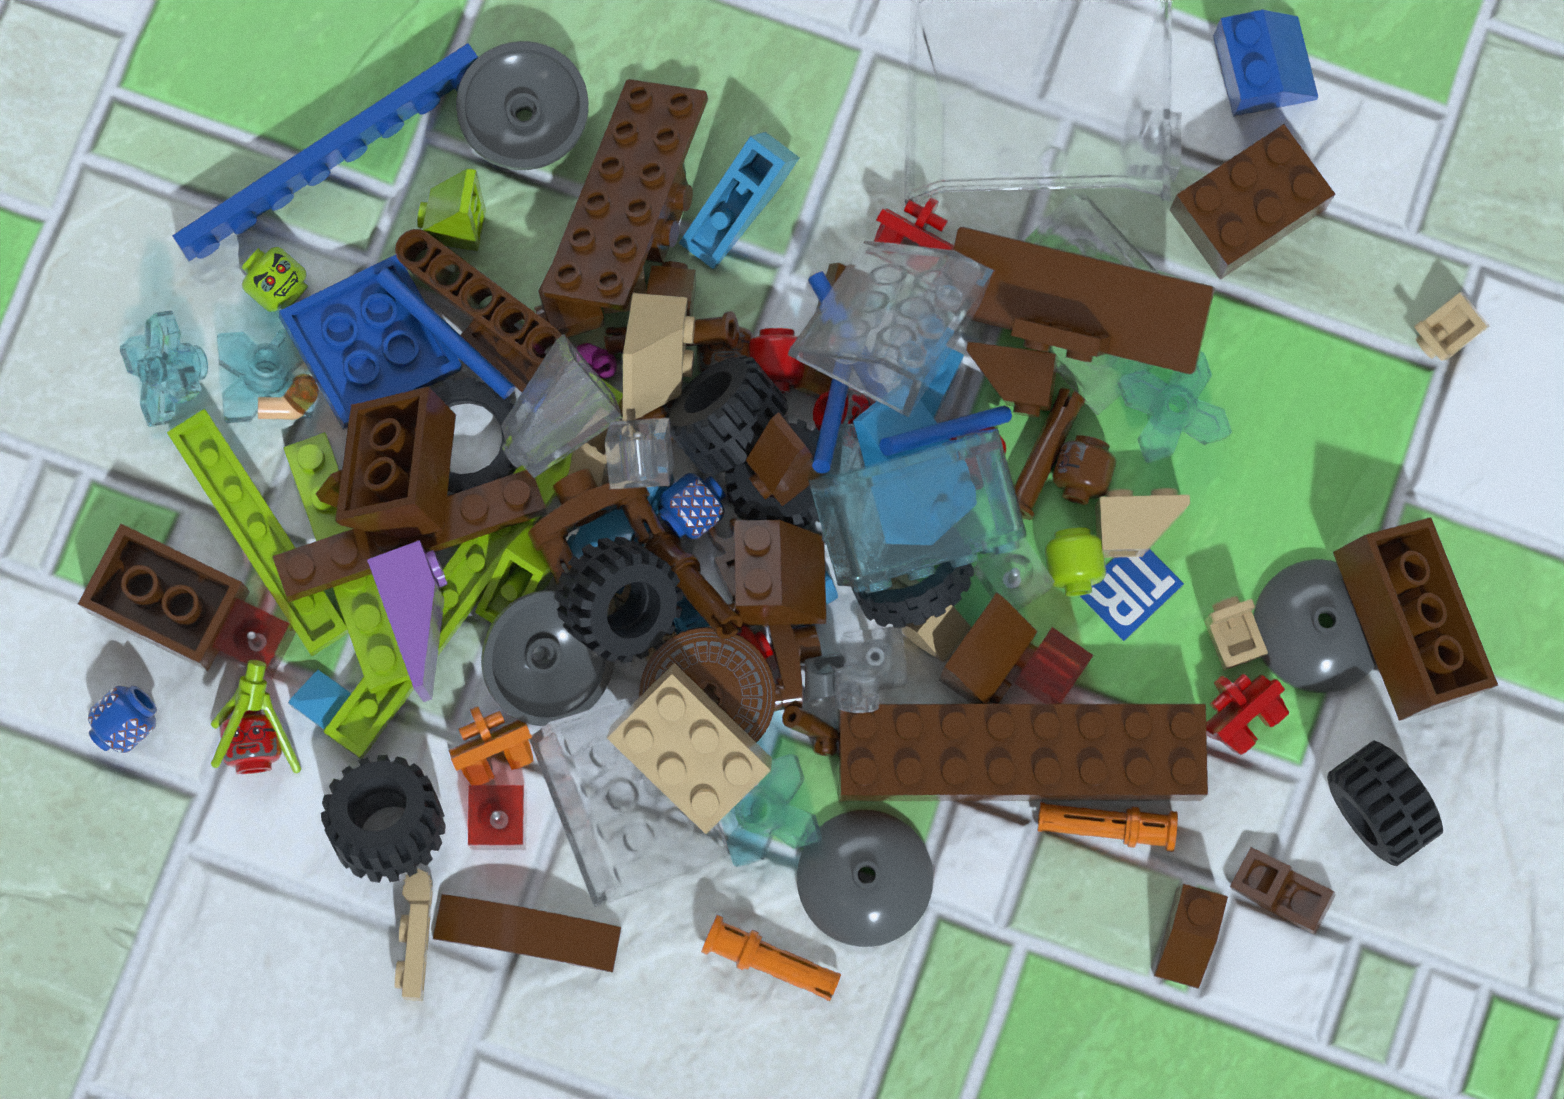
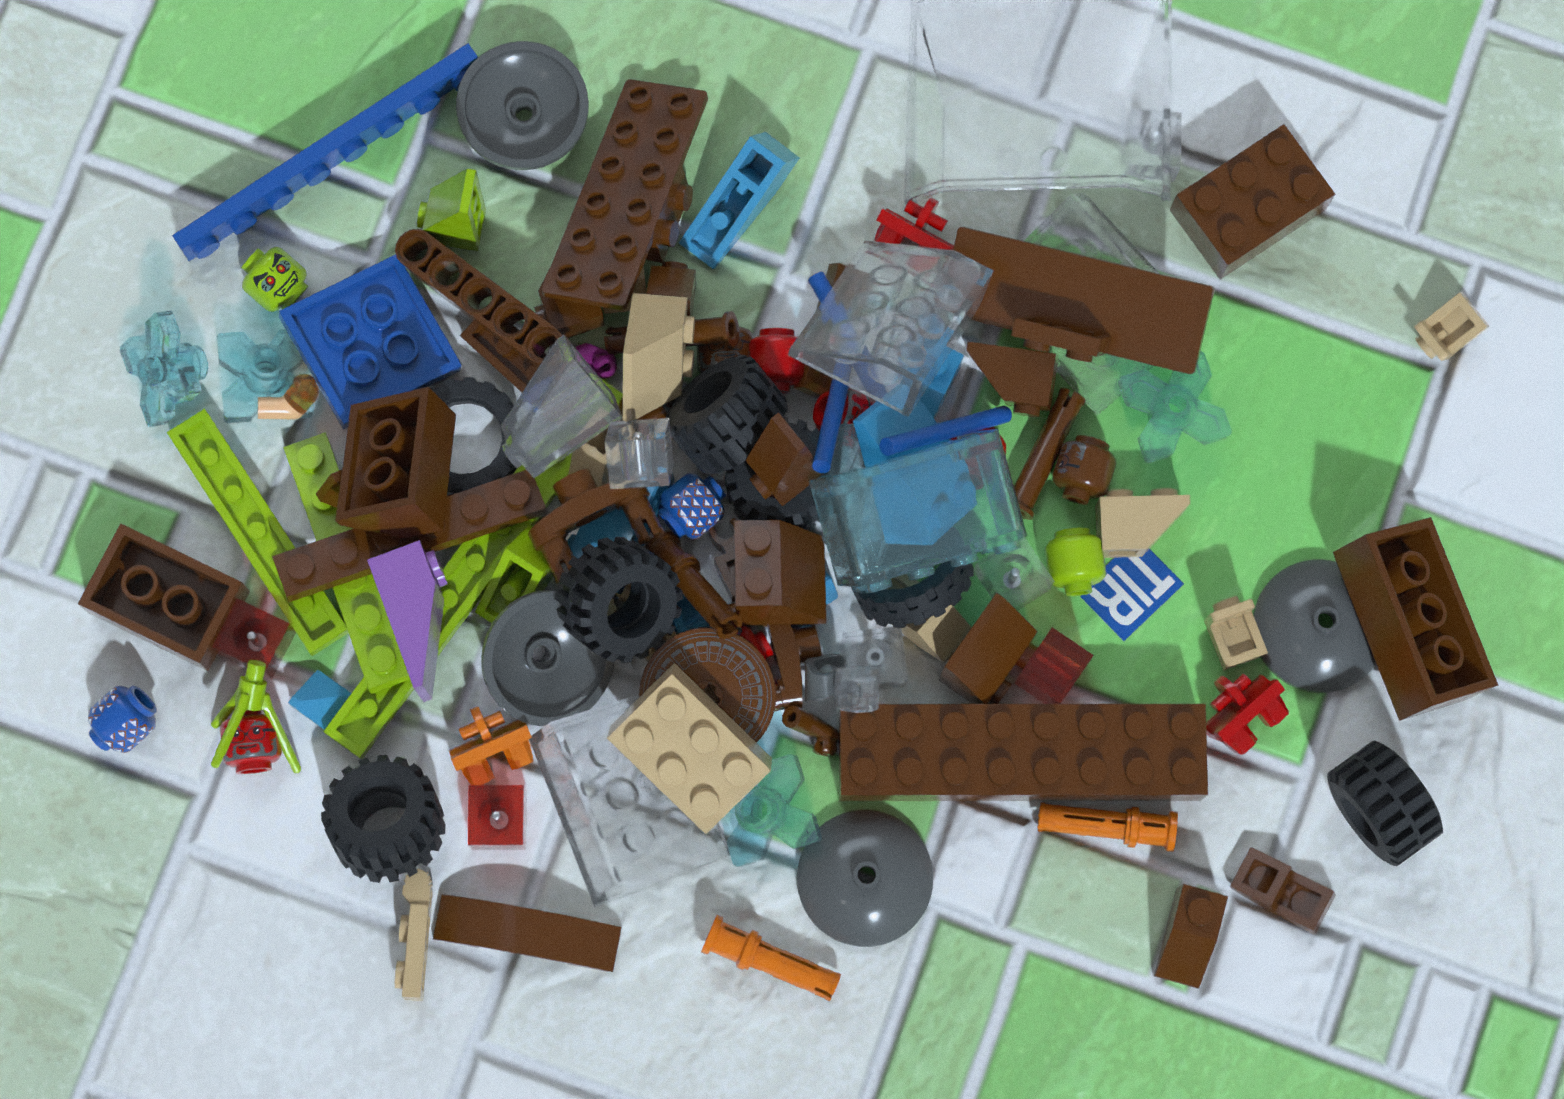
(445, 333): blue bar -> none
(1264, 61): blue slope -> none

